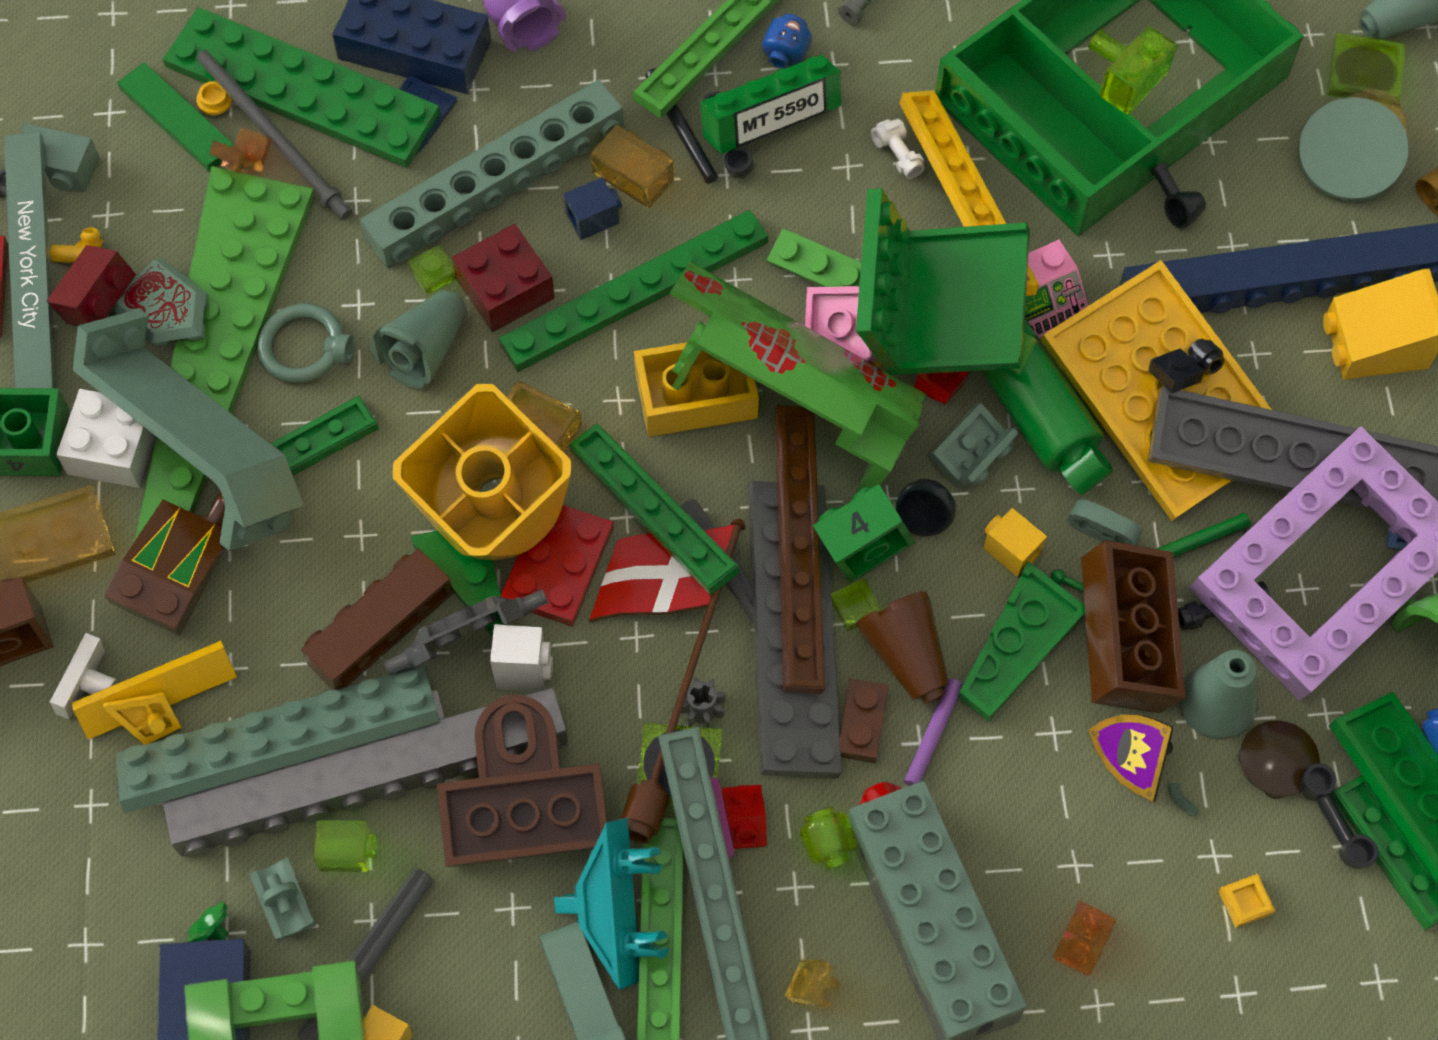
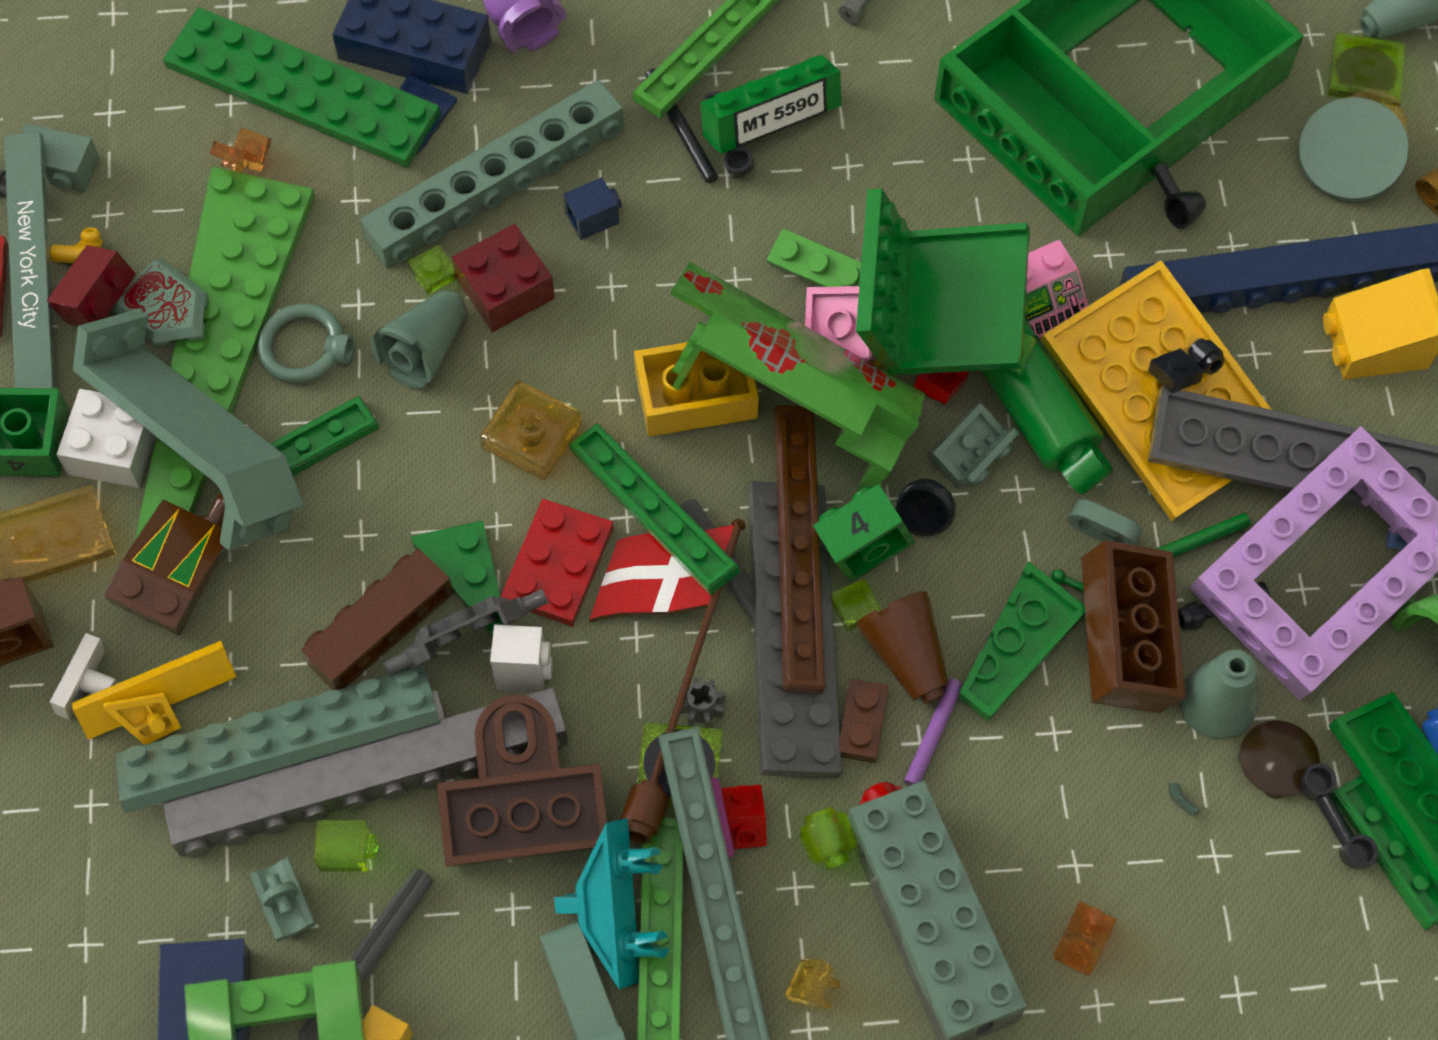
(173, 114): green tile -> none
(209, 924): green plant -> none
(213, 99): yellow plate -> none
(329, 196): dark grey bar -> none
(467, 448): yellow piece -> none
(630, 291): green plate -> none
(633, 166): clear yellow brick -> none
(786, 41): blue head -> none
(892, 134): white bar -> none
(953, 164): yellow plate -> none
(1013, 541): yellow brick -> none
(1134, 66): clear neon green brick -> none
(1134, 750): shield -> none
(1246, 900): yellow tile -> none

